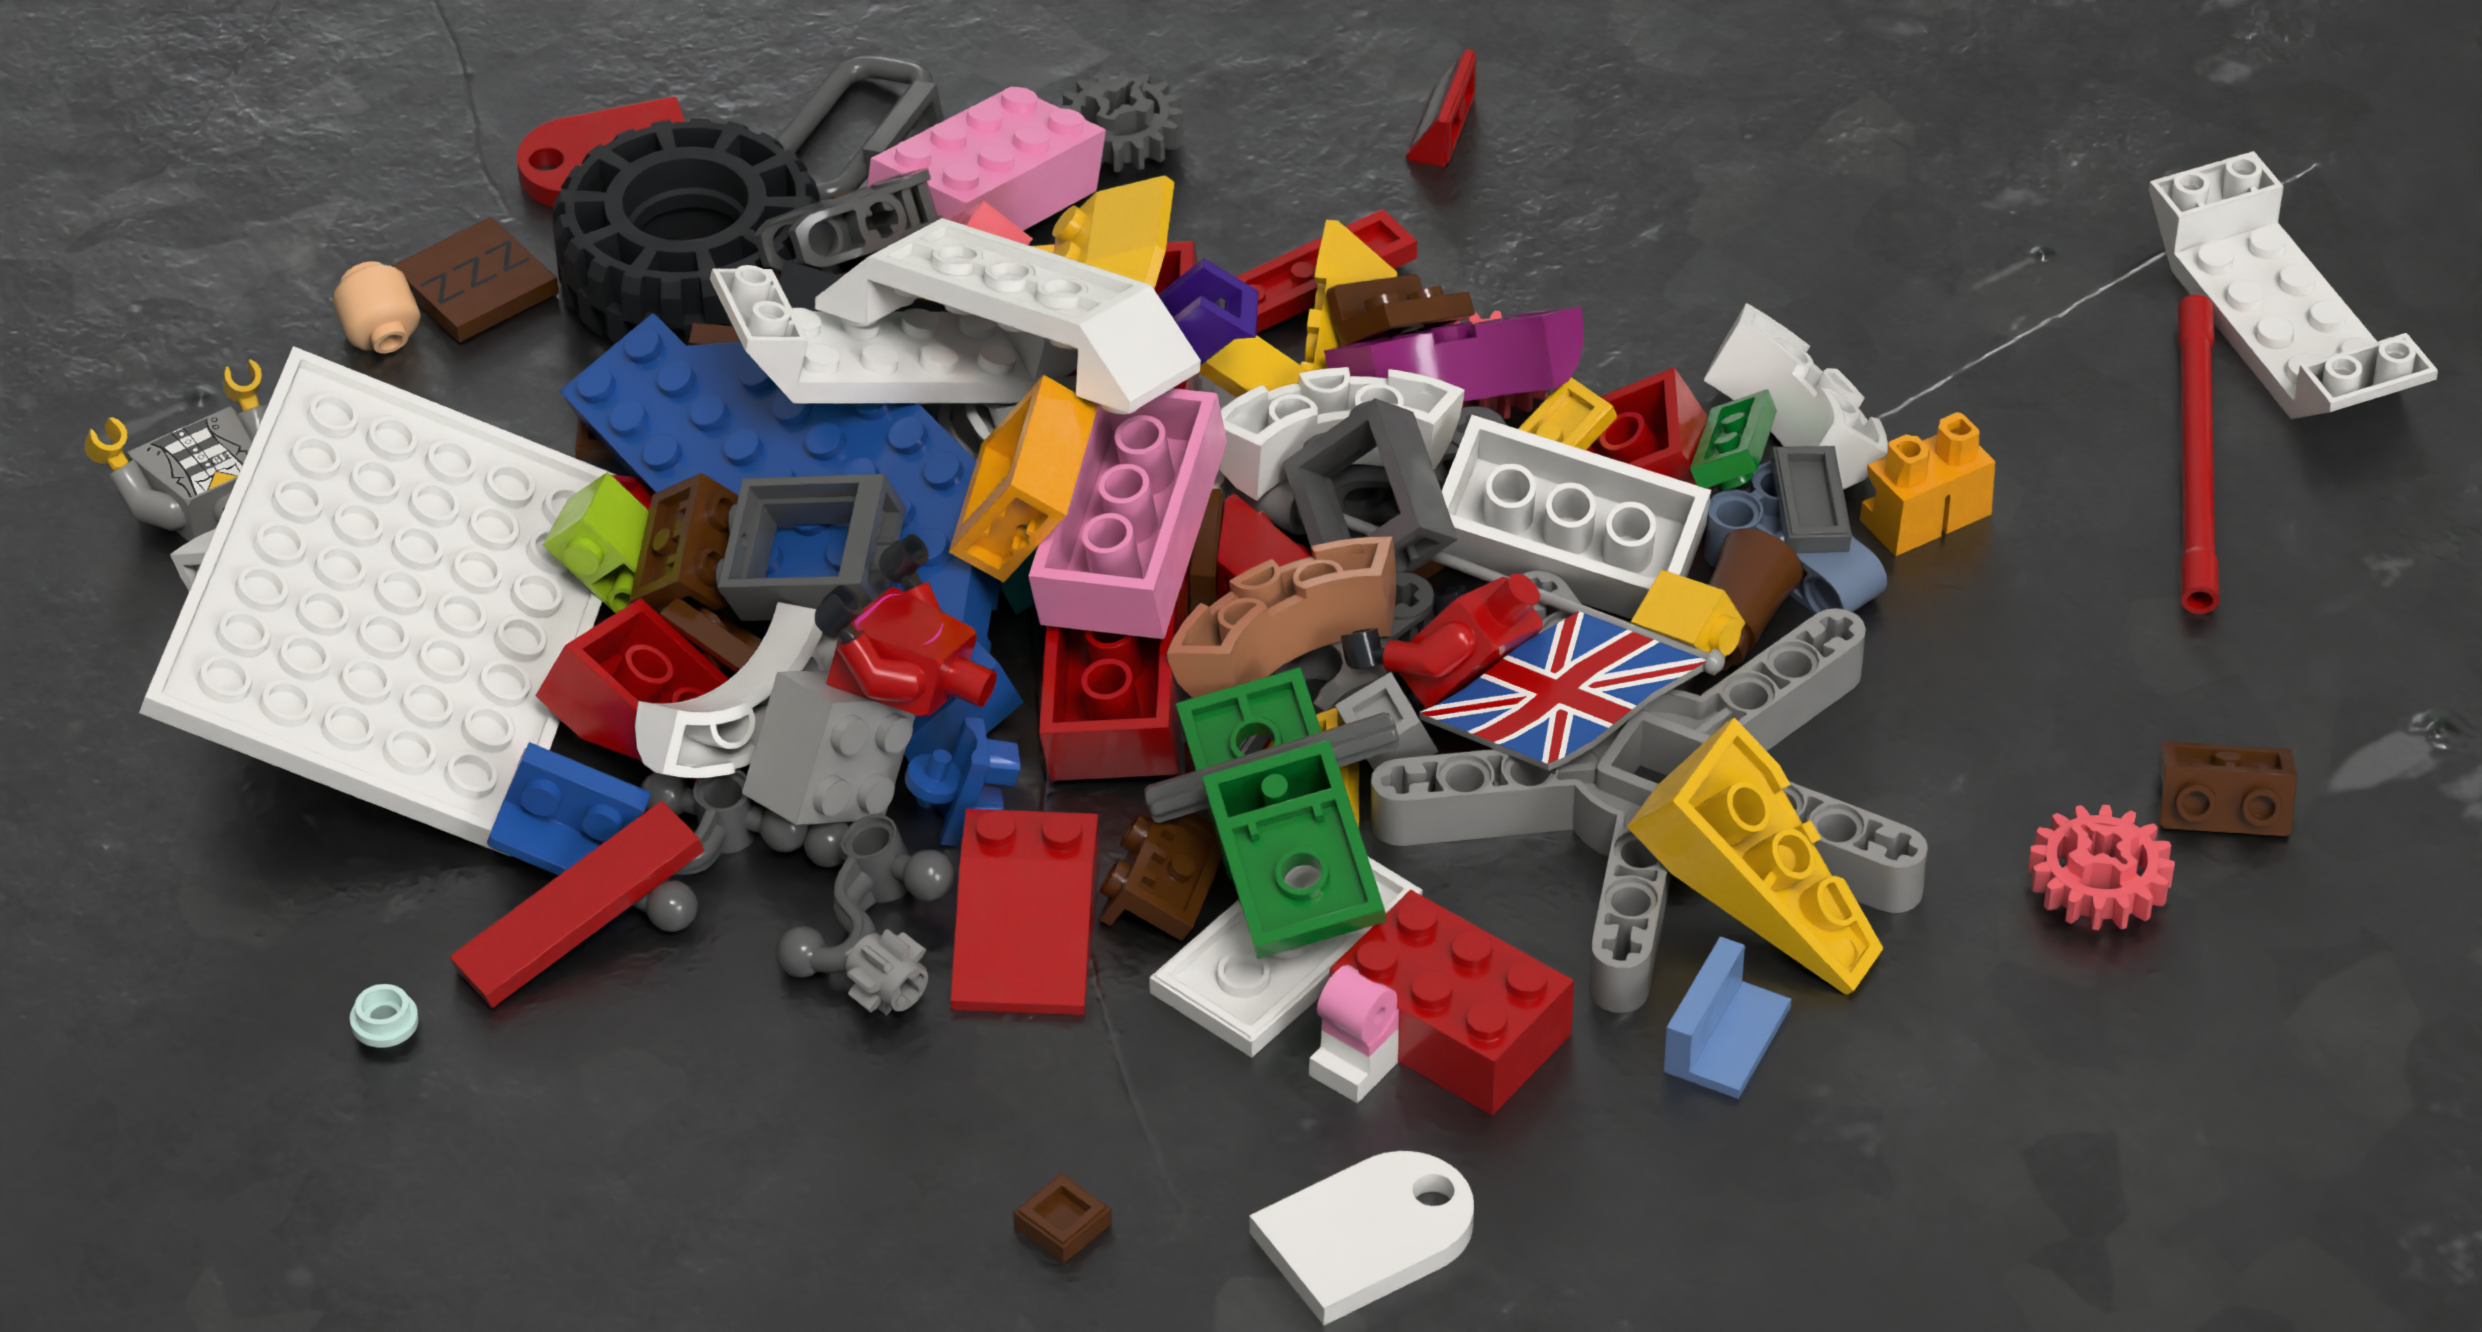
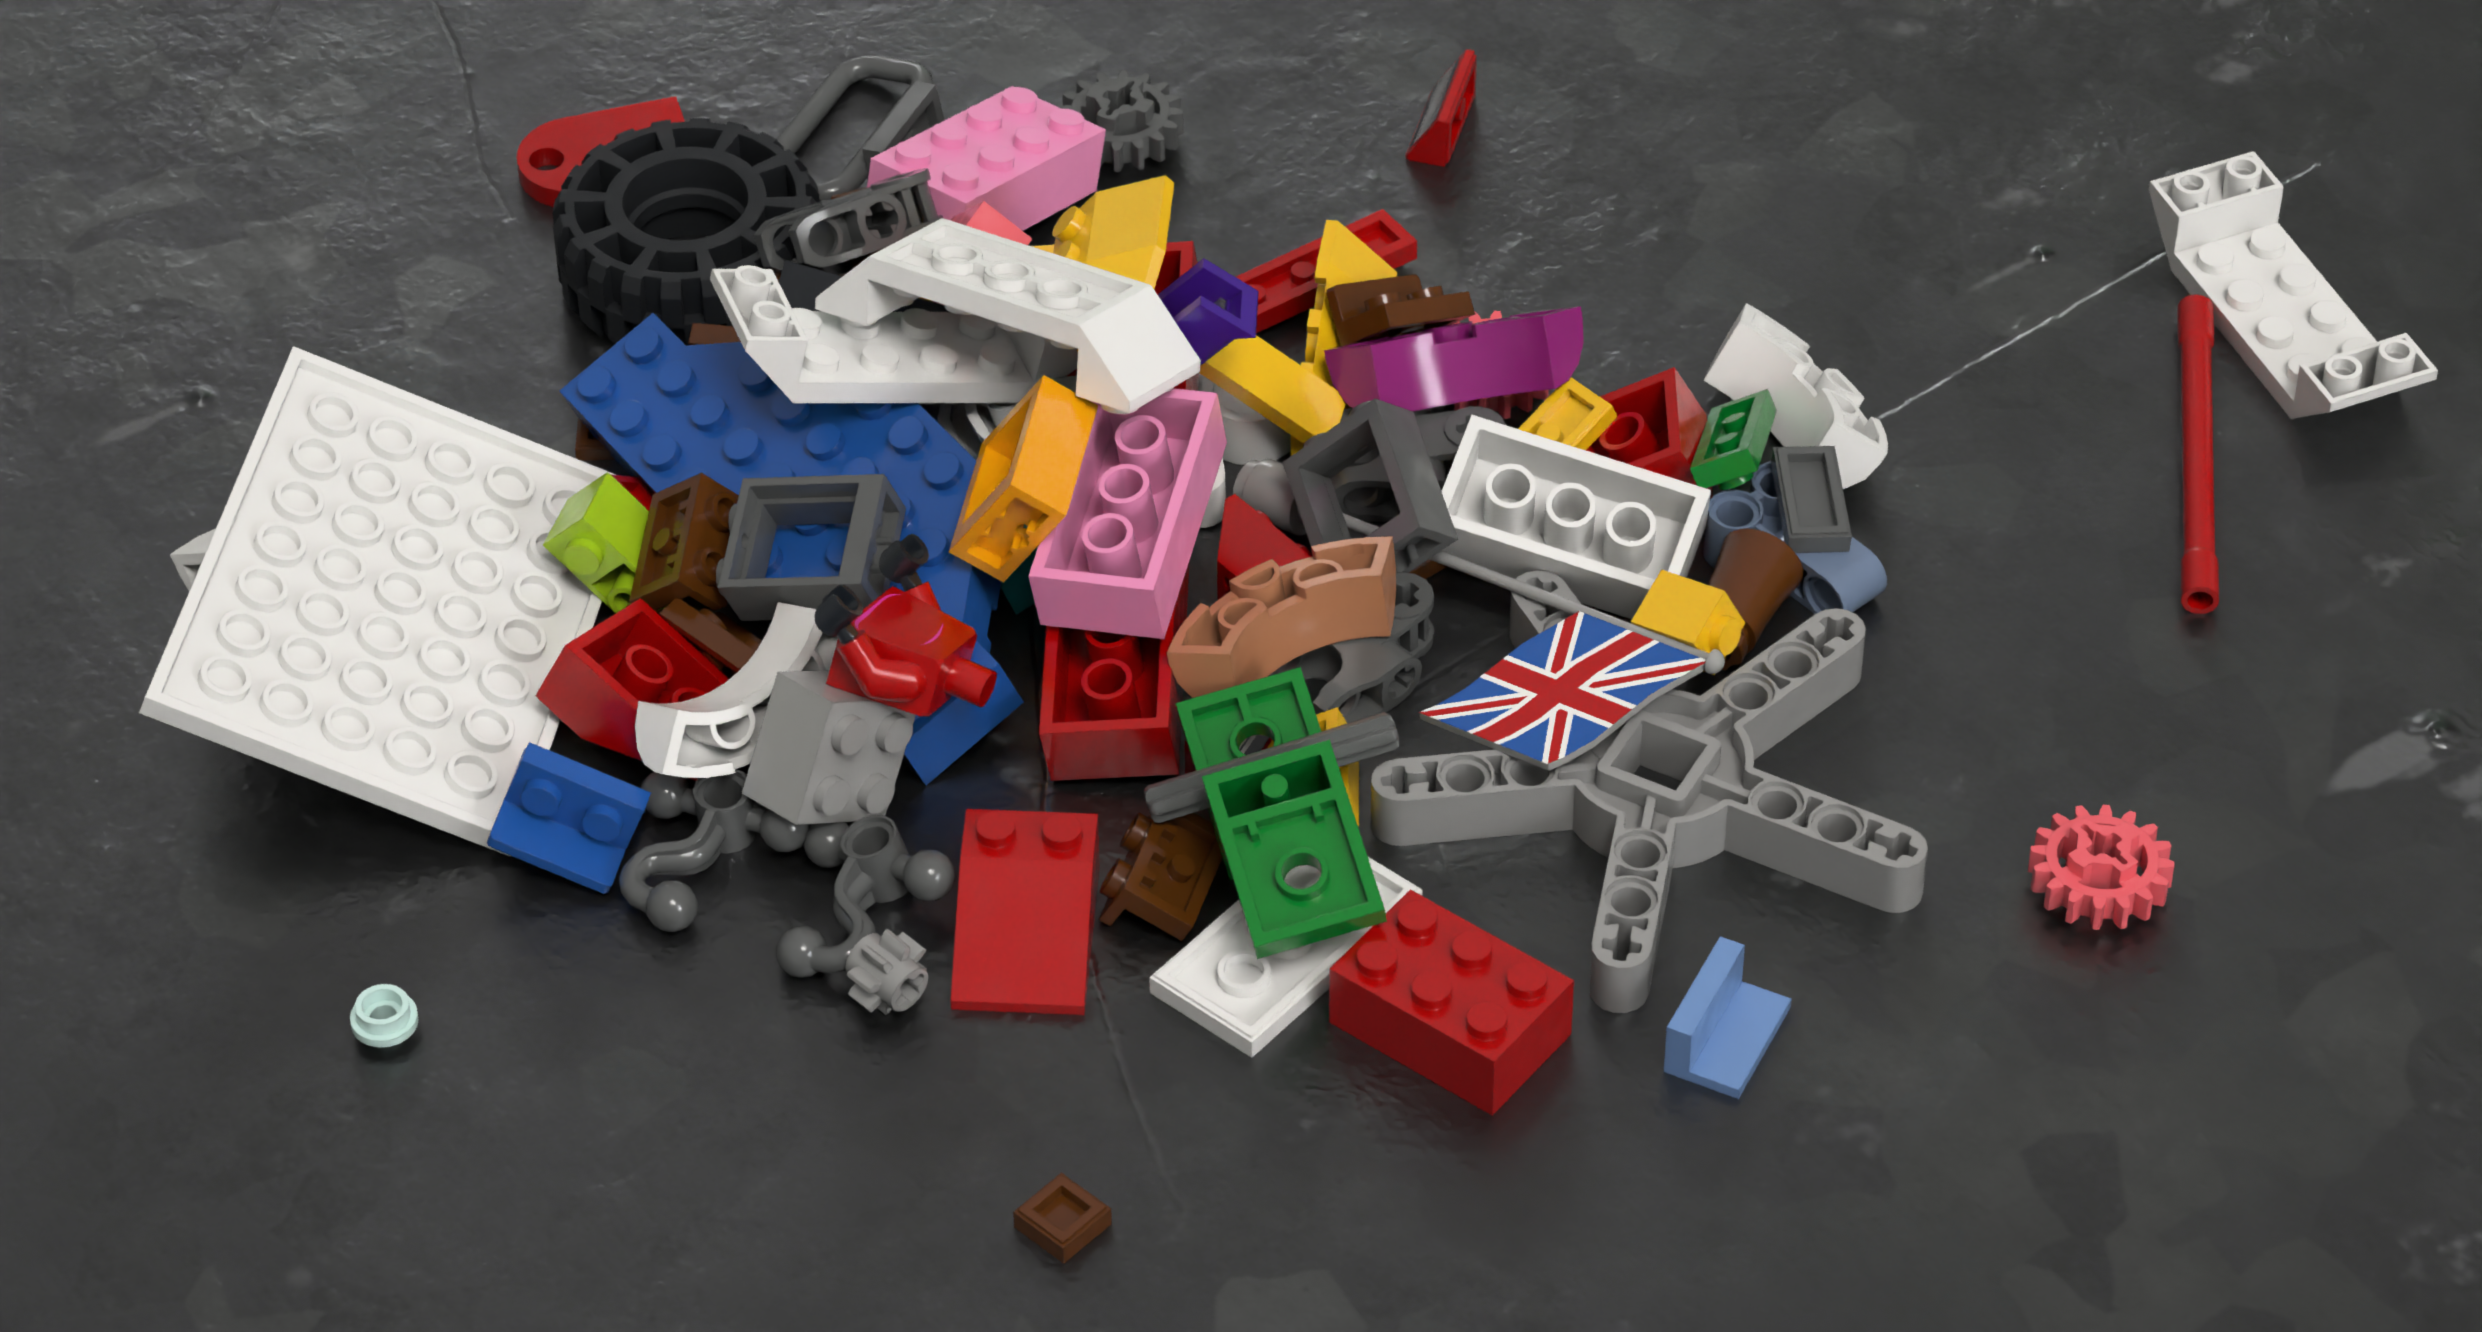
(189, 473): torso -> none
(376, 307): light nougat head -> none
(477, 279): reddish brown tile -> none
(576, 904): red tile -> none
(957, 779): blue hips -> none
(1205, 553): reddish brown tile -> none
(1275, 424): white brick -> none
(1356, 1034): leg -> none
(1366, 1231): white tile -> none
(1387, 697): light grey brick -> none
(1461, 641): red torso -> none
(1740, 844): yellow wedge -> none
(1929, 486): light orange hips -> none
(2227, 788): reddish brown bracket -> none

